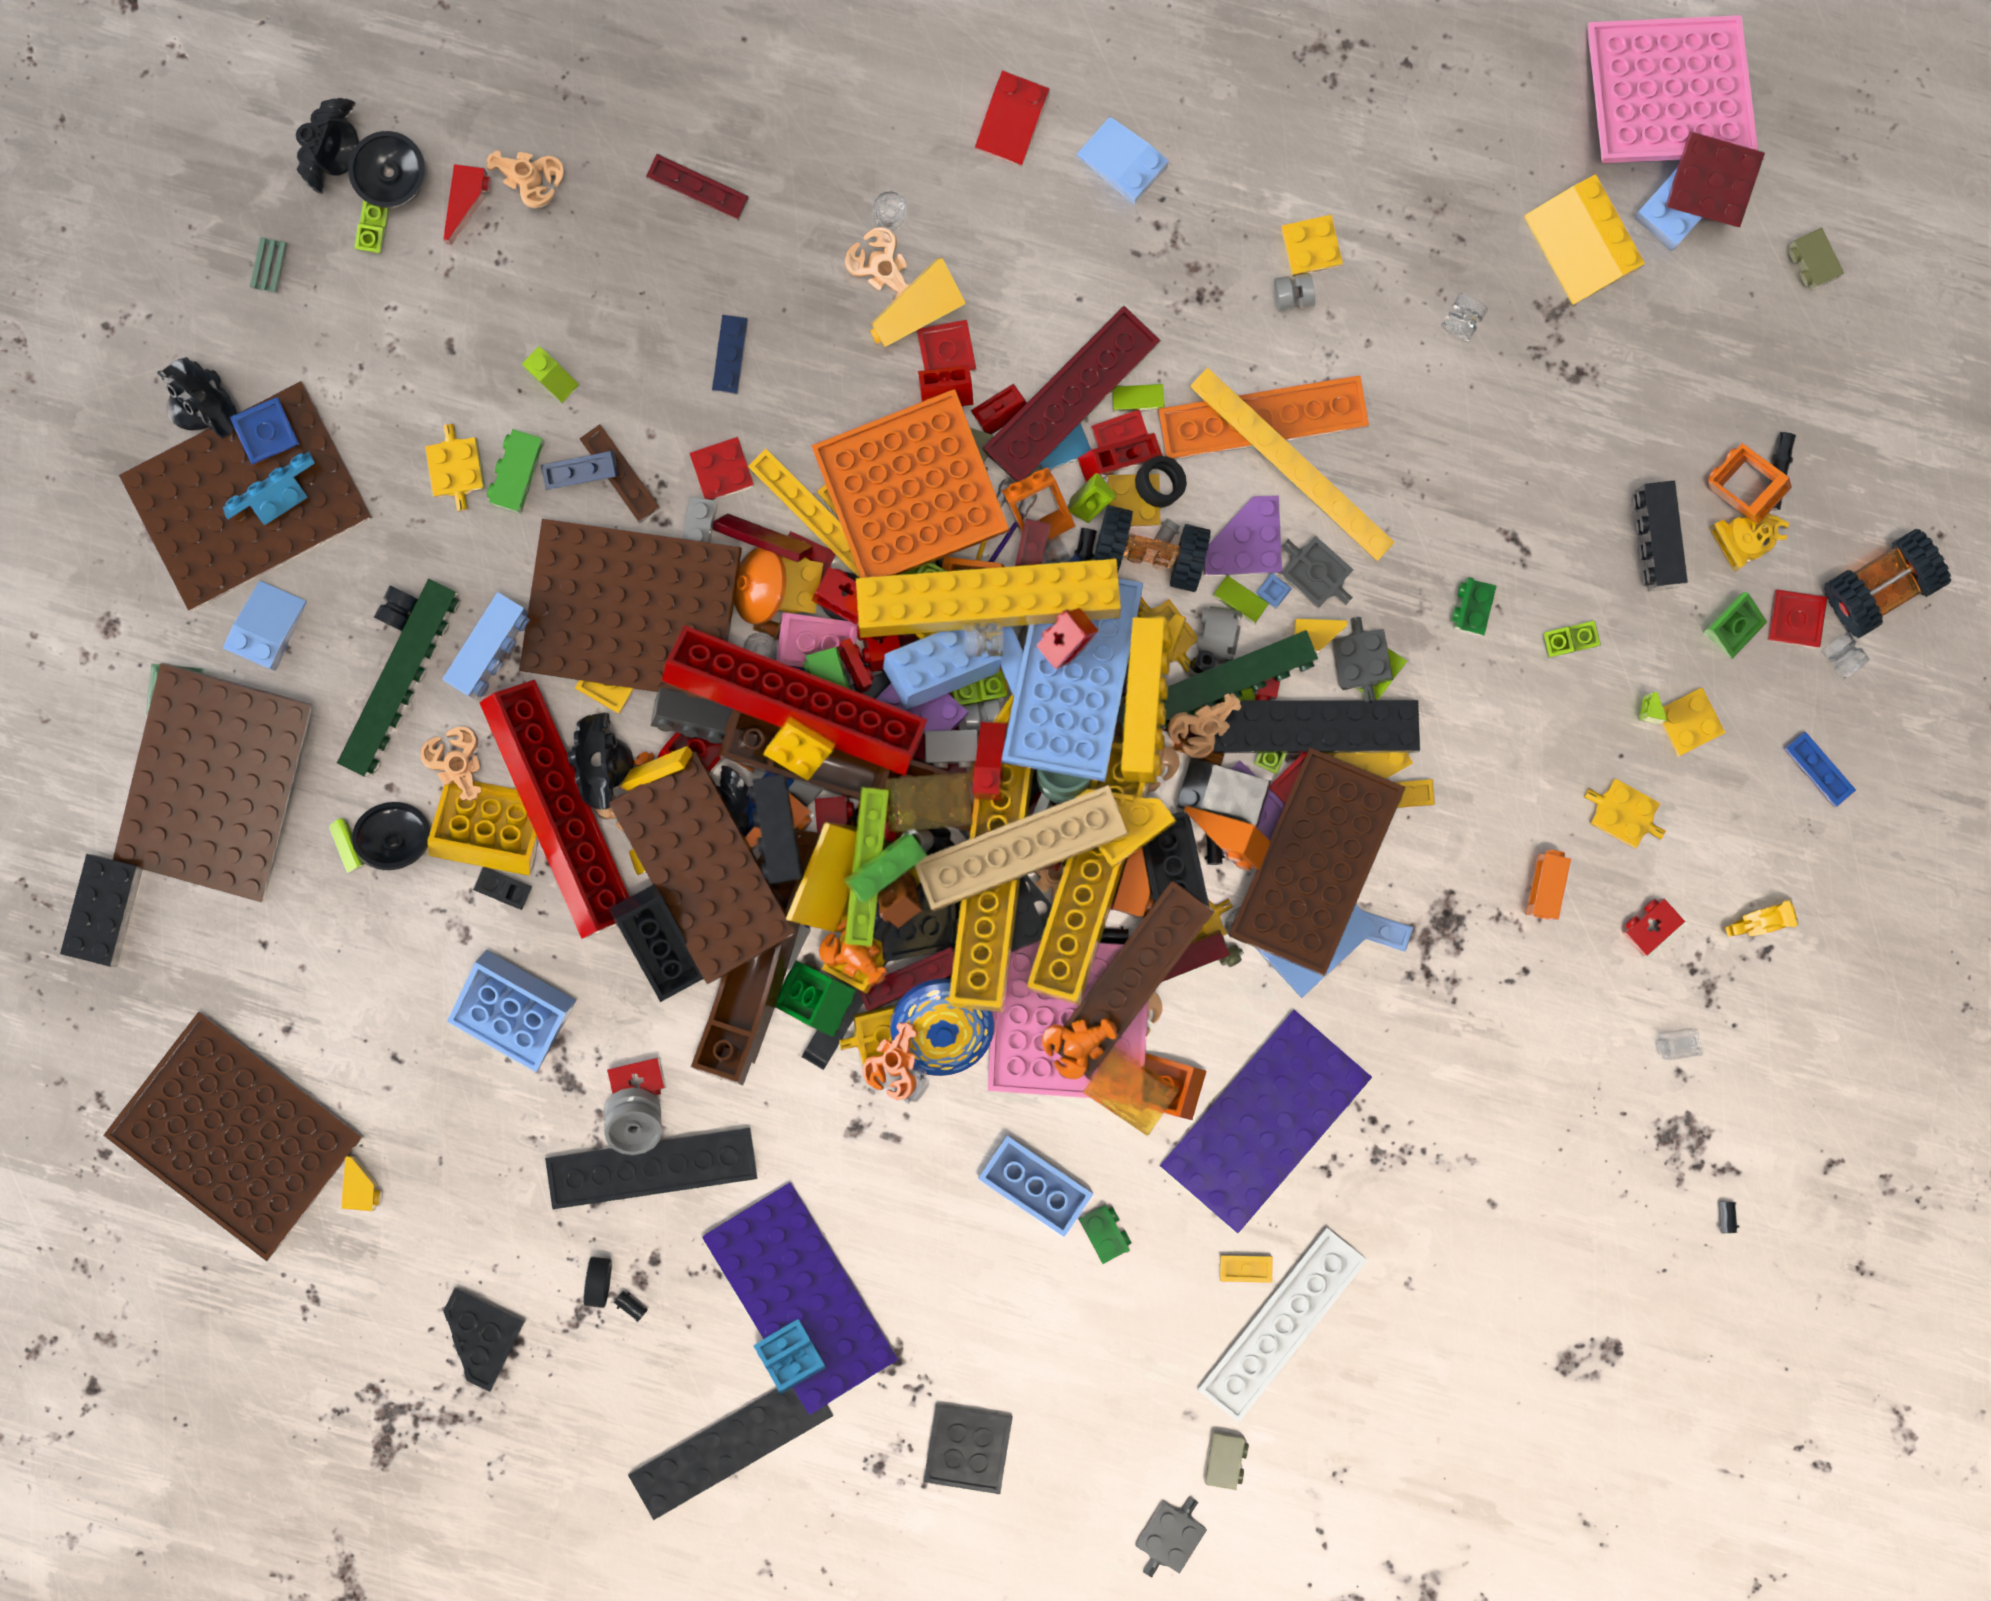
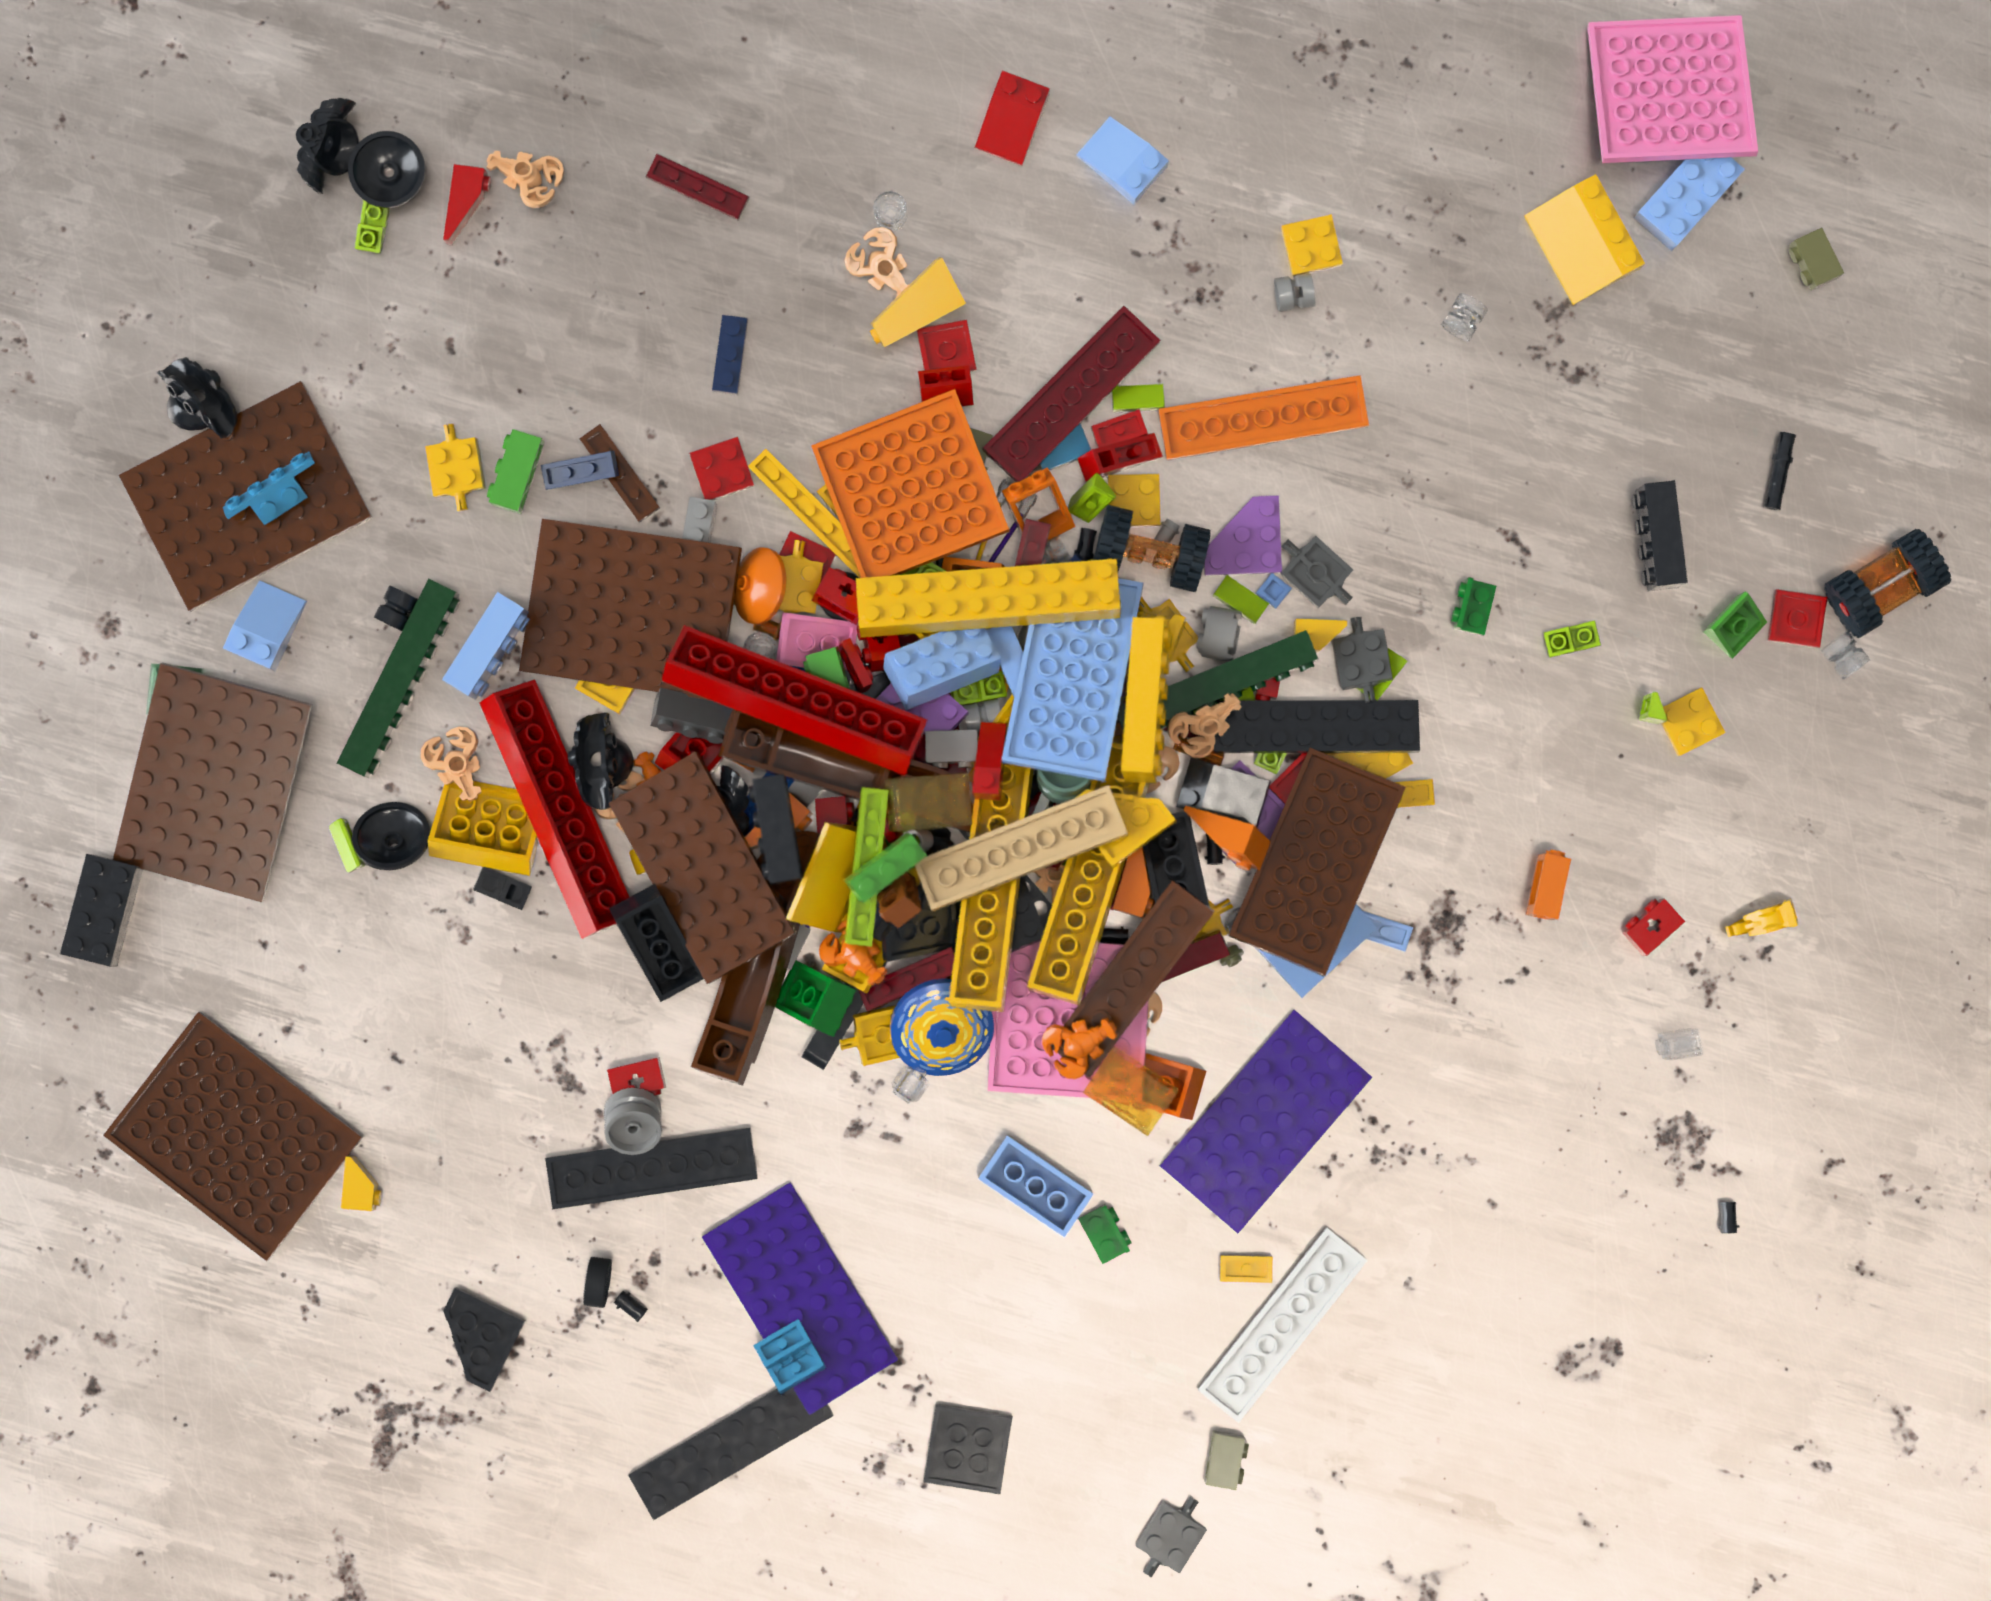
(258, 265): sand green tile -> none
(264, 431): blue plate -> none
(511, 1010): light blue slope -> none
(550, 374): lime slope -> none
(657, 768): yellow tile -> none
(762, 537): dark red tile -> none
(799, 749): yellow plate -> none
(896, 1062): orange animal -> none
(983, 639): clear wheel -> none
(999, 409): red slope -> none
(1067, 637): brick -> none
(1149, 493): black tyre -> none
(1202, 662): black pin -> none
(1292, 464): yellow plate -> none
(1625, 813): yellow plate -> none
(1715, 179): dark red plate -> none
(1743, 539): yellow piece -> none
(1767, 500): orange window -> none
(1820, 769): blue plate -> none

